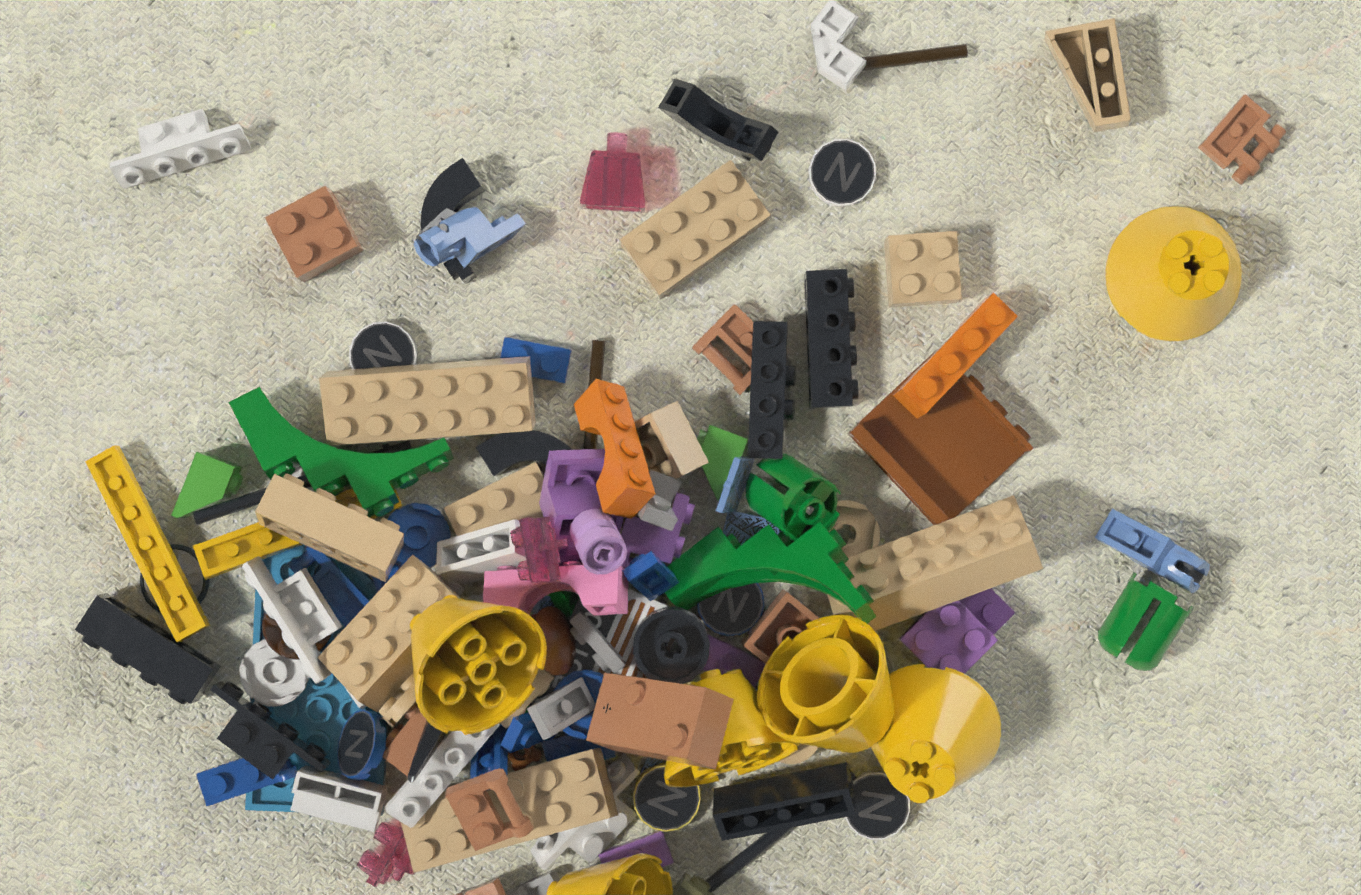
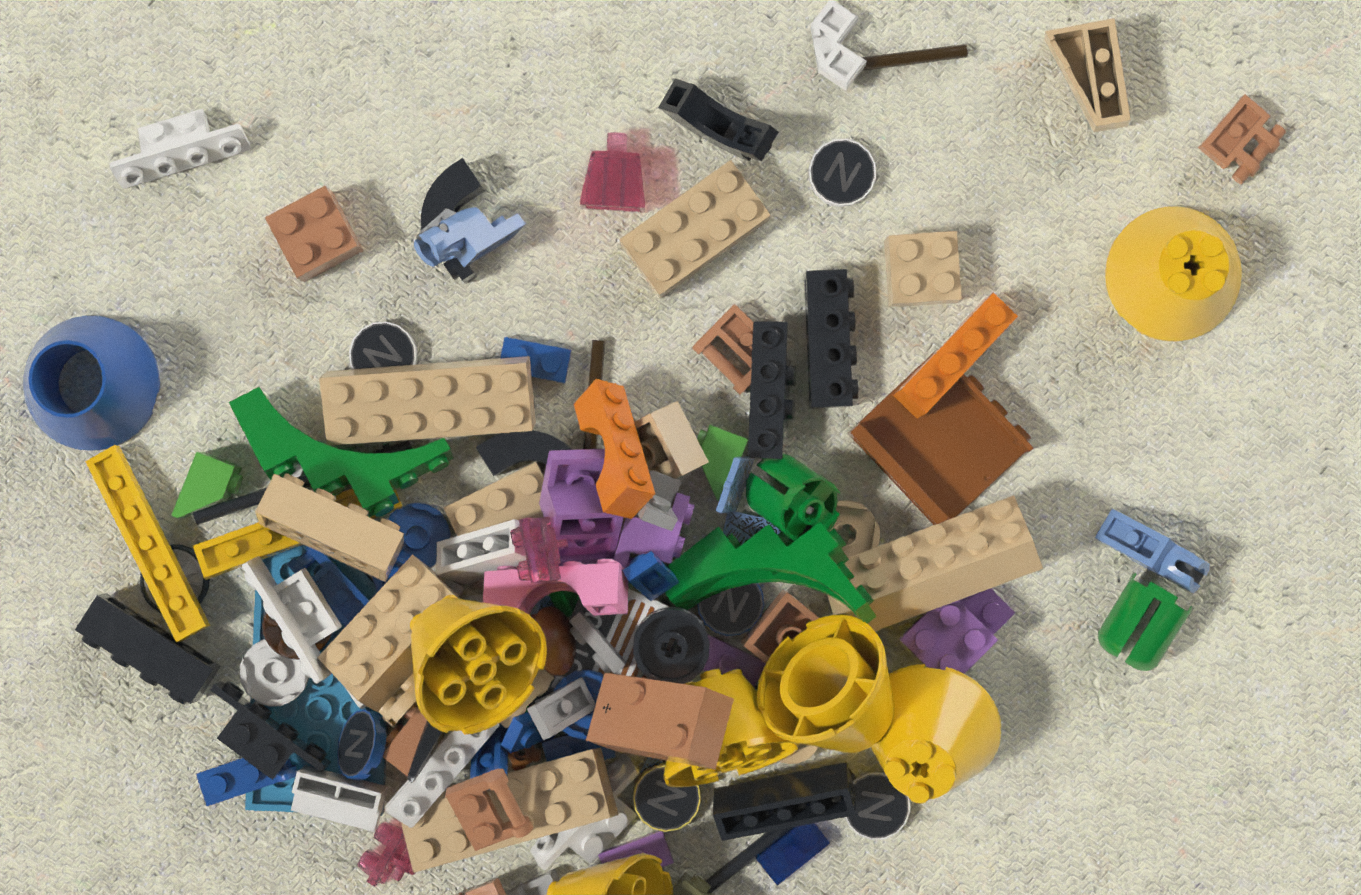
(126, 391): none -> blue cone
(598, 541): lavender wheel -> none
(792, 851): none -> clear blue tile

